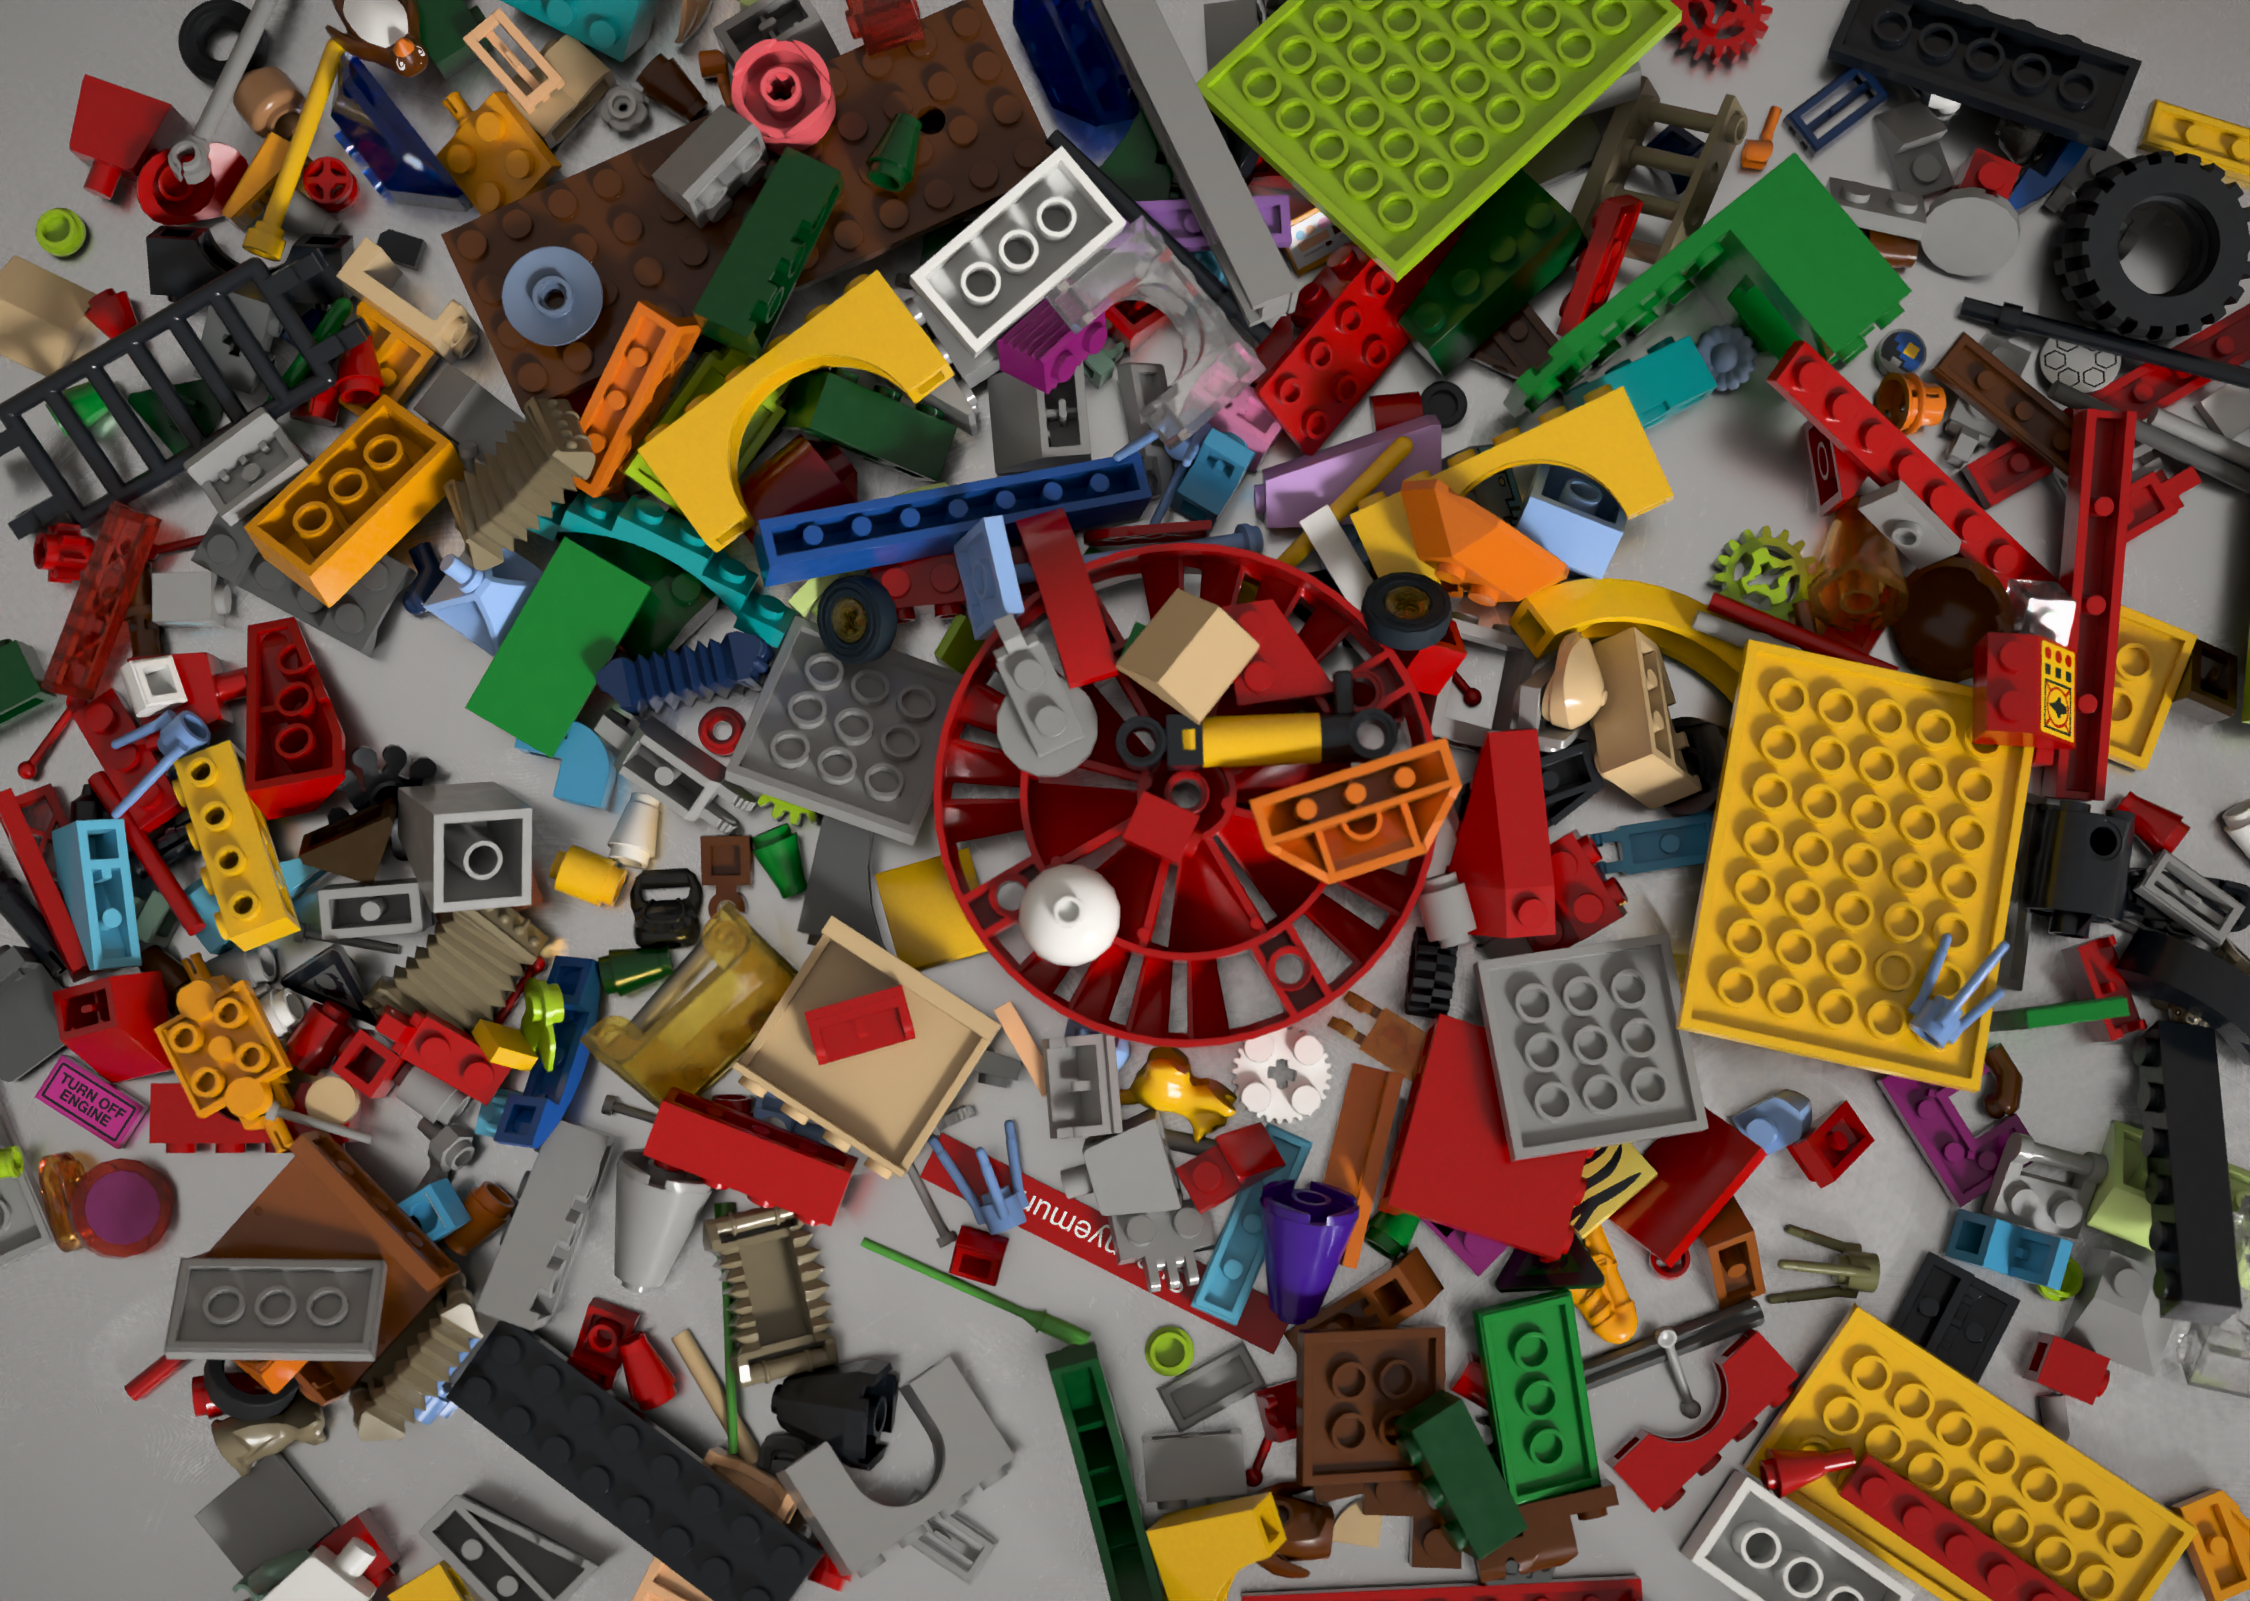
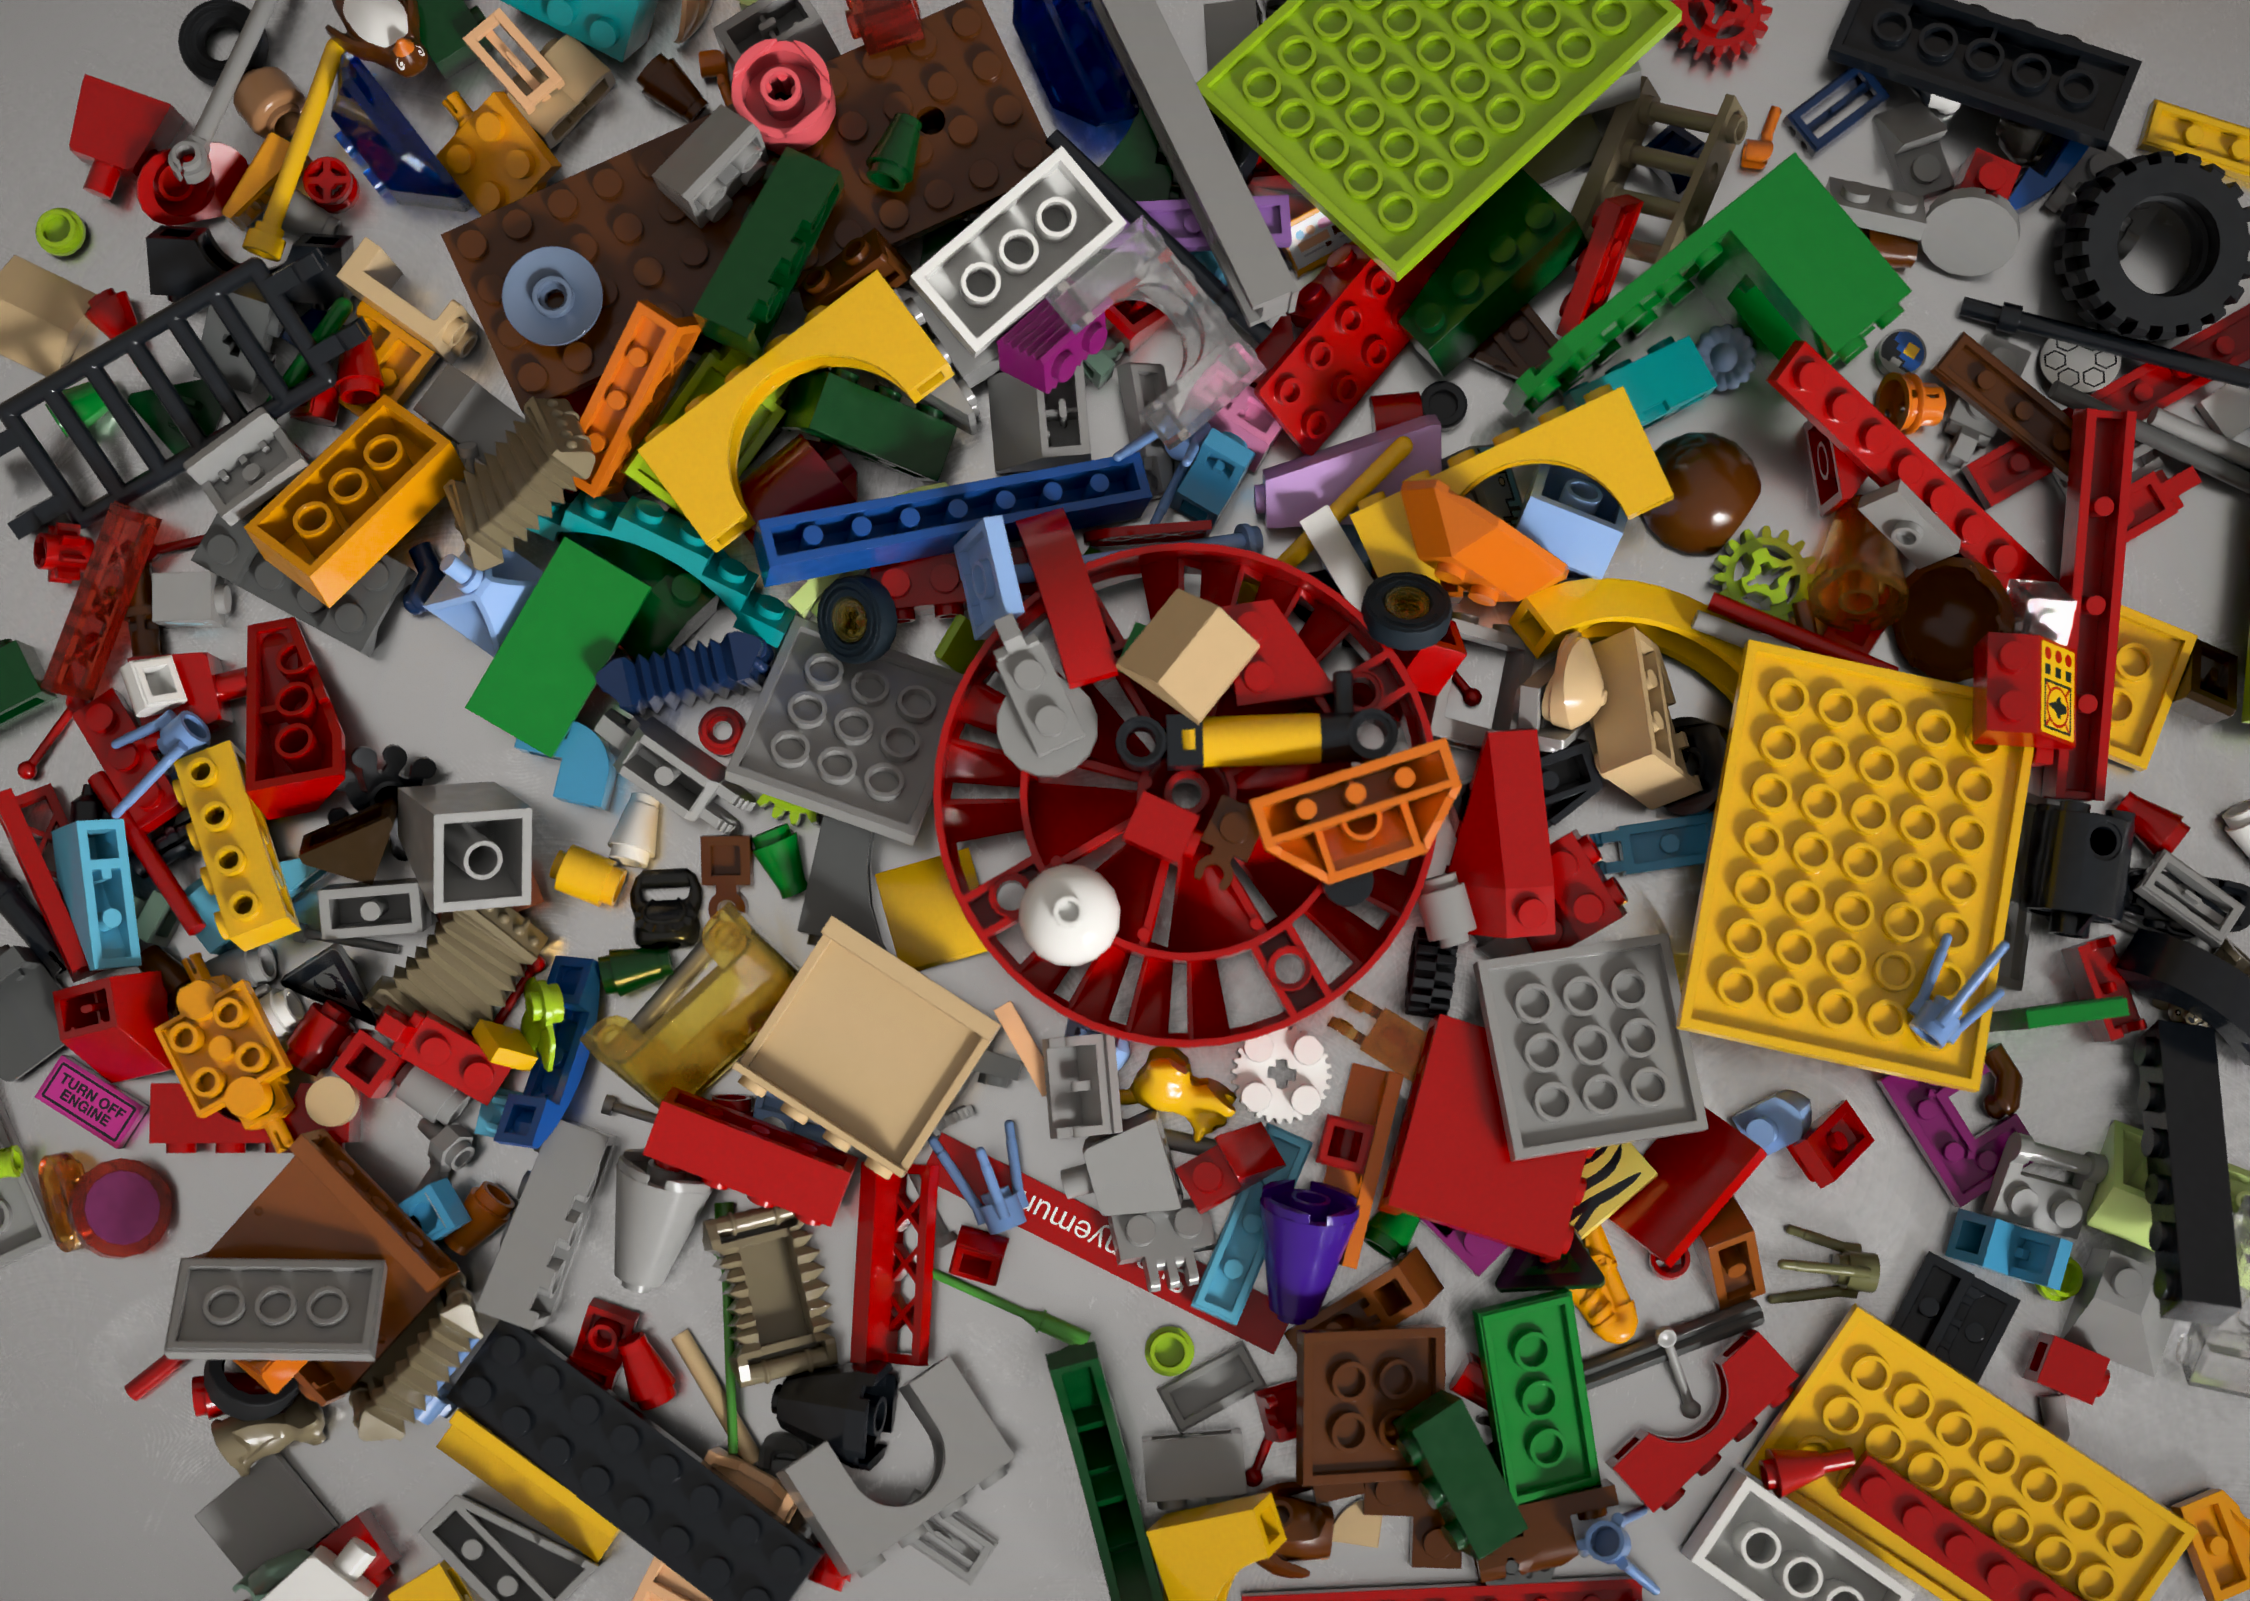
(276, 1111): light grey piece -> none
(402, 248): black piece -> none
(527, 1485): none -> yellow fence
(626, 120): white plate -> none
(852, 265): none -> reddish brown bracket
(860, 1025): red hinge -> none
(885, 1261): none -> red fence
(1230, 834): none -> reddish brown plate
(1345, 1144): none -> red brick
(1350, 891): none -> black tile
(1611, 1544): none -> medium blue plant
(1711, 488): none -> reddish brown cylinder

